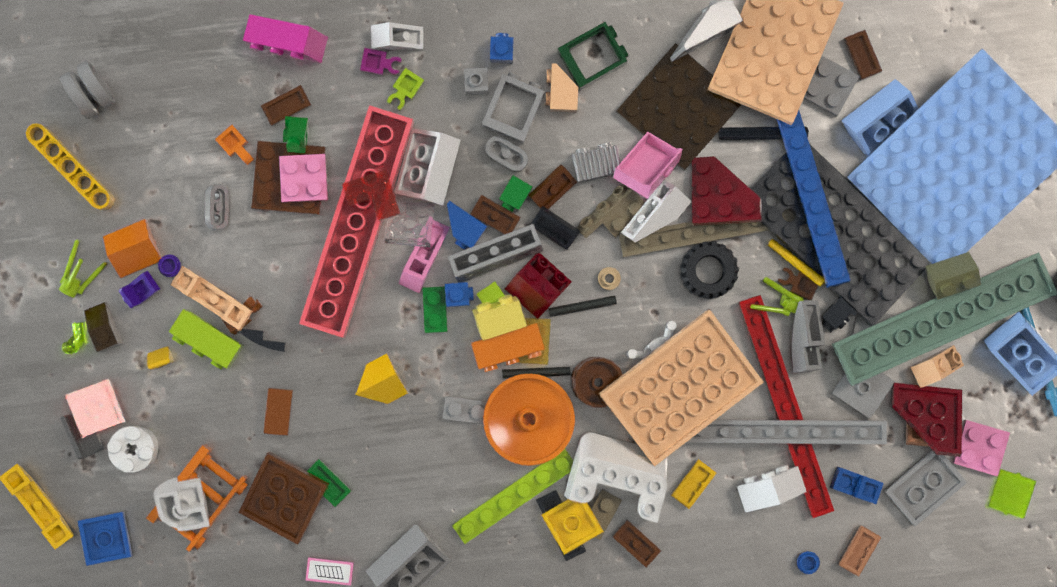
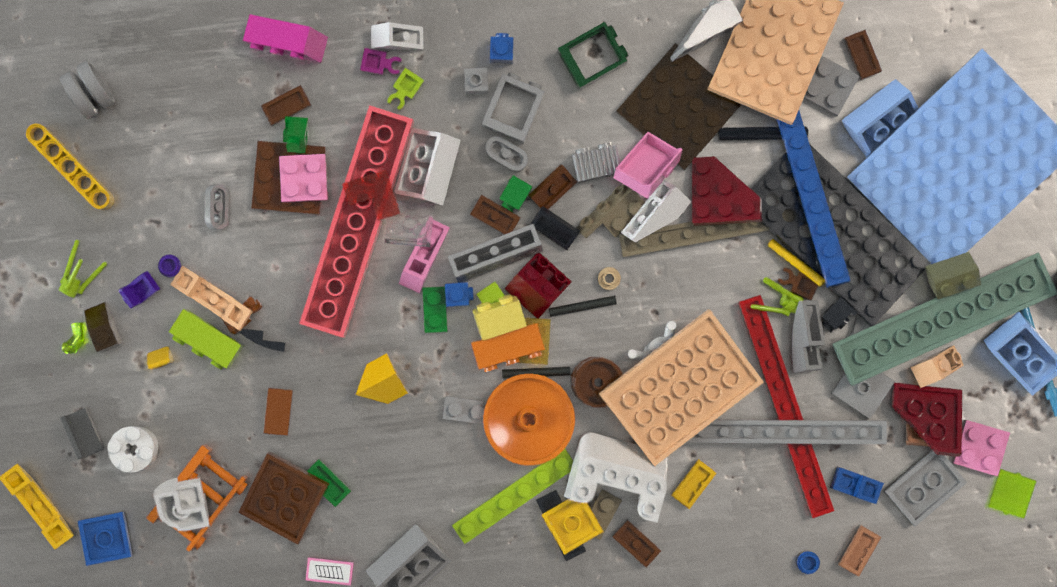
(94, 408): clear red plate -> none
(131, 248): orange slope -> none
(233, 143): orange plate -> none
(464, 227): blue slope -> none
(563, 91): light nougat slope -> none
(727, 261): black tyre -> none
(771, 489): white brick -> none

